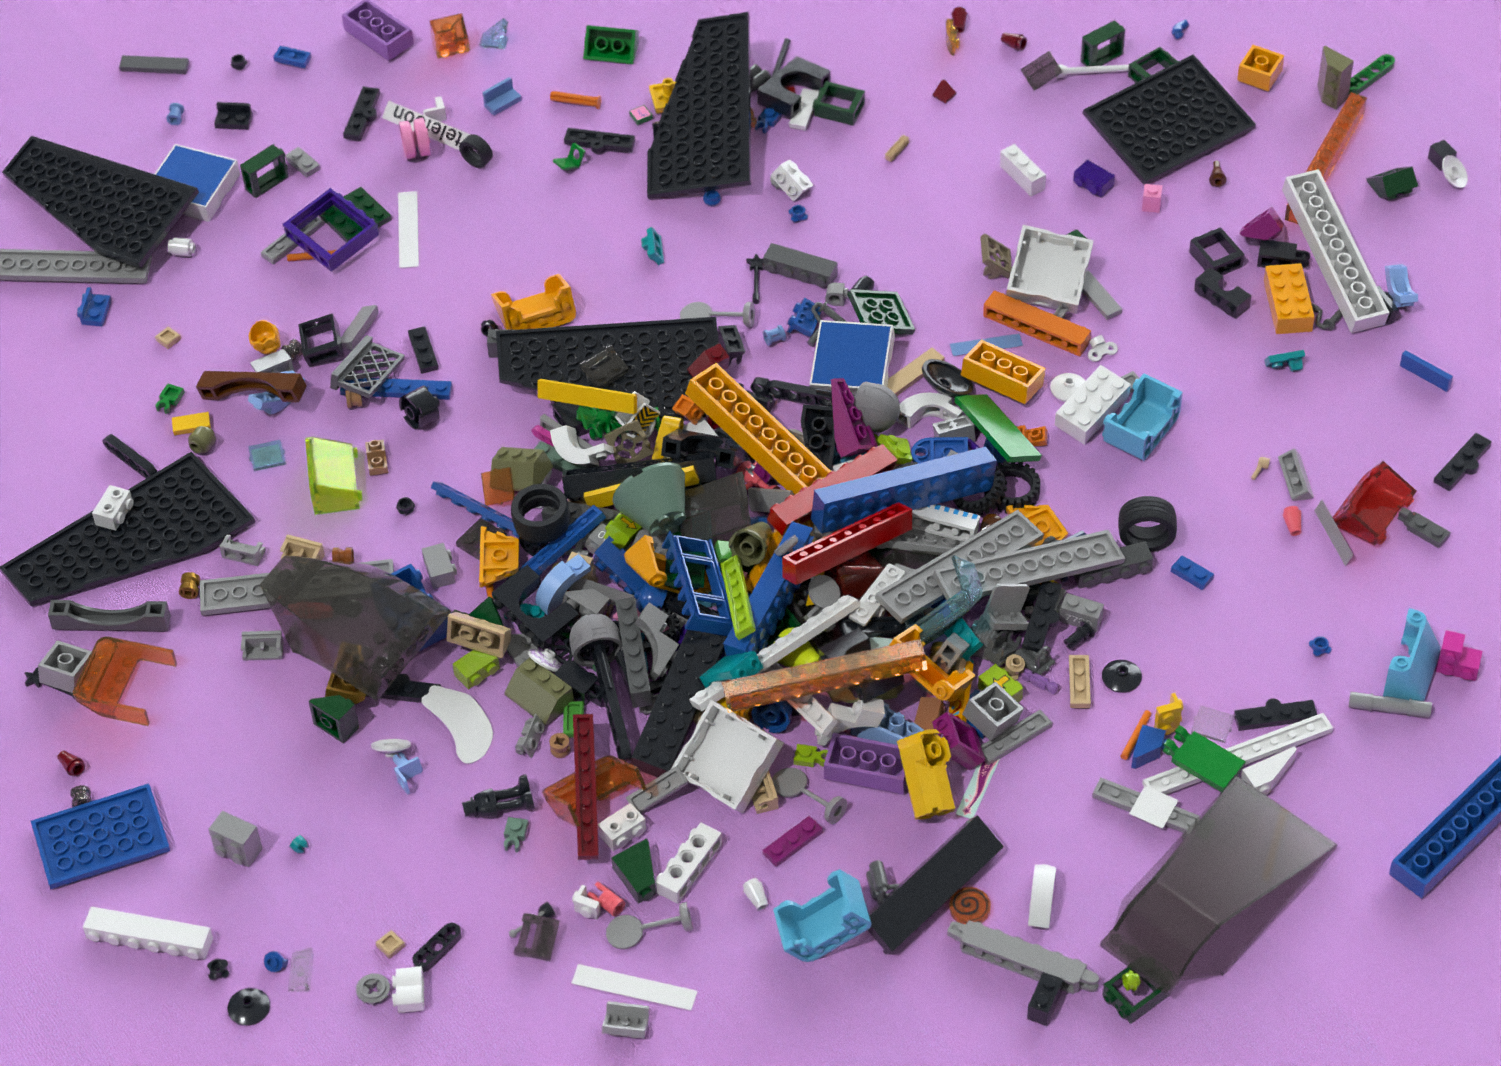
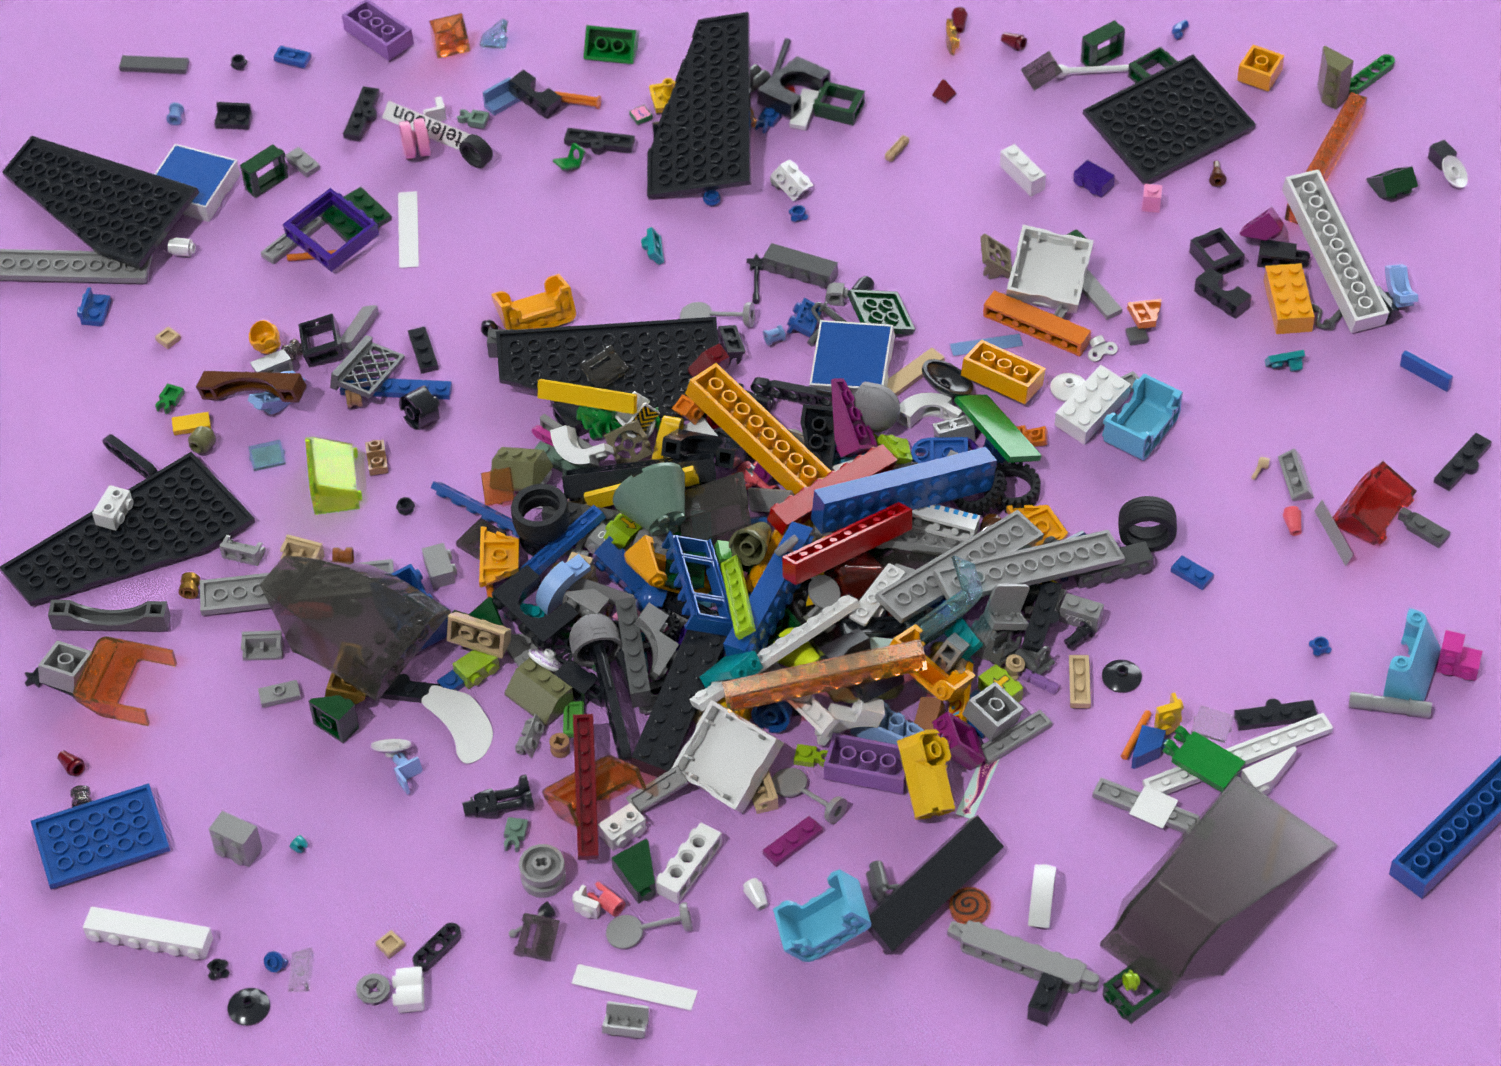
(279, 693): none -> light grey plate
(451, 681): none -> blue plate
(474, 119): none -> sand green plate
(542, 870): none -> light grey wheel
(544, 102): none -> black arch
(1136, 336): none -> dark grey tile
(1144, 312): none -> orange wing

